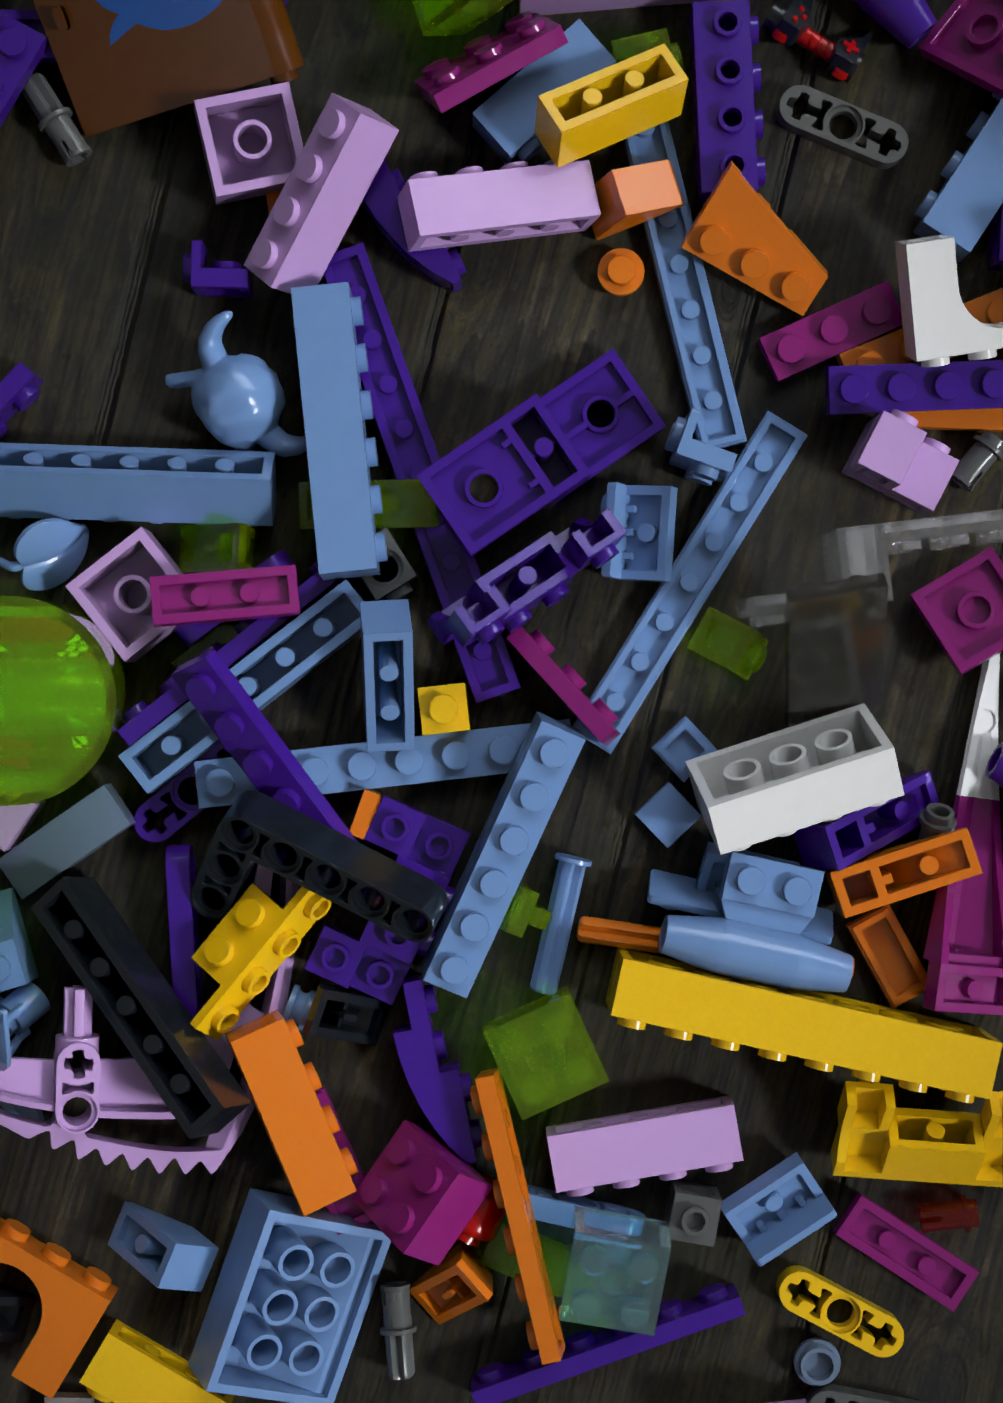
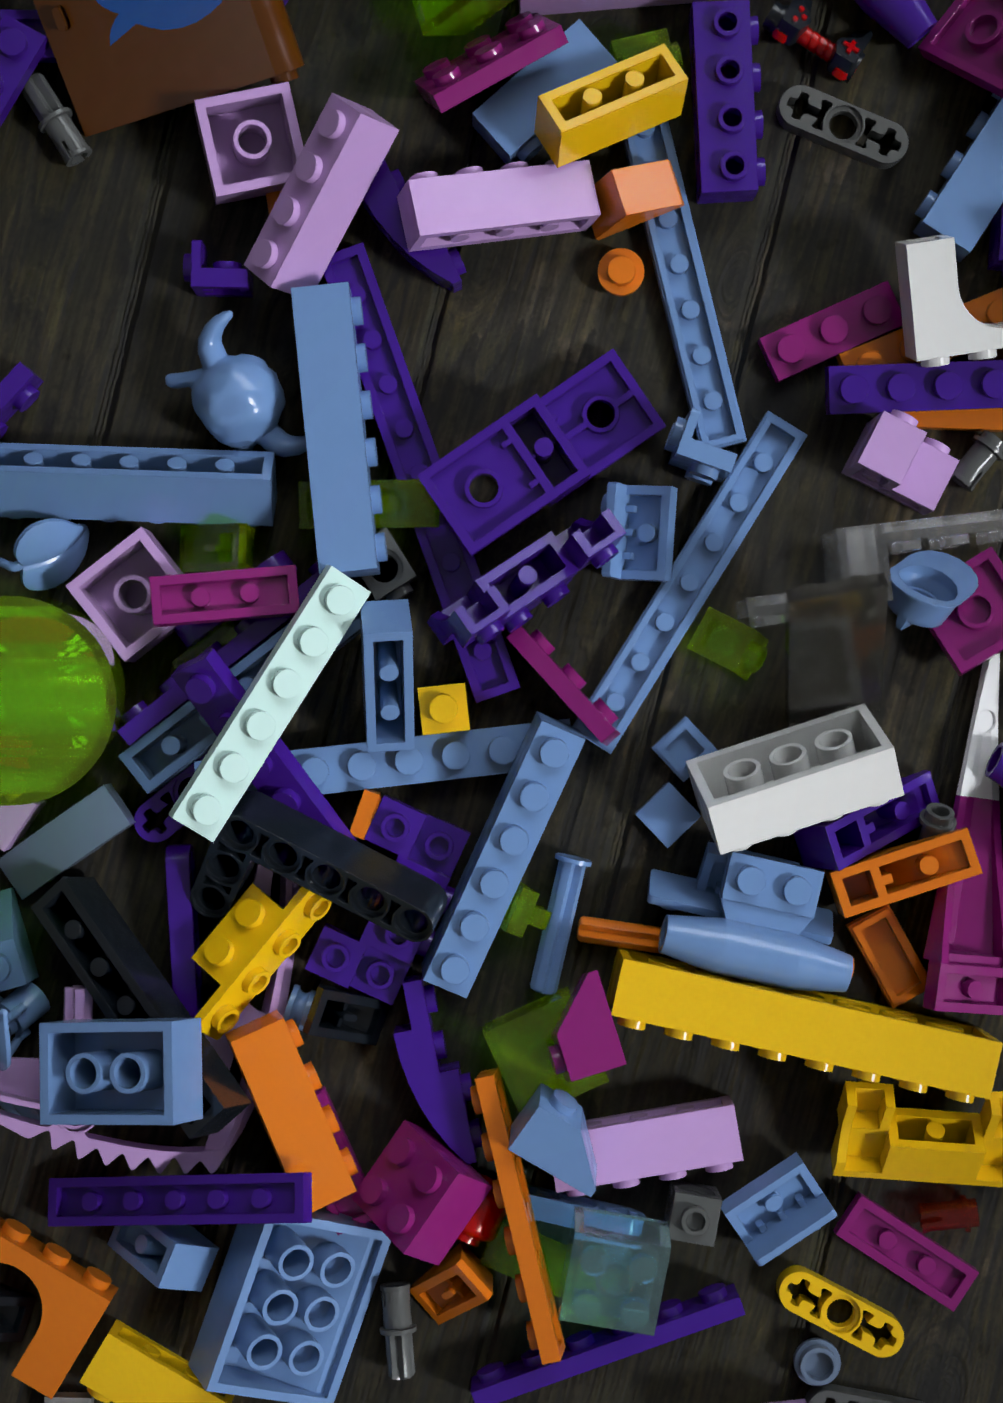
(121, 1071): none -> medium blue brick
(181, 1200): none -> dark purple plate
(269, 703): none -> light aqua plate
(556, 1138): none -> medium blue slope
(585, 1033): none -> magenta slope
(753, 245): orange wing -> none
(929, 588): none -> medium blue piece

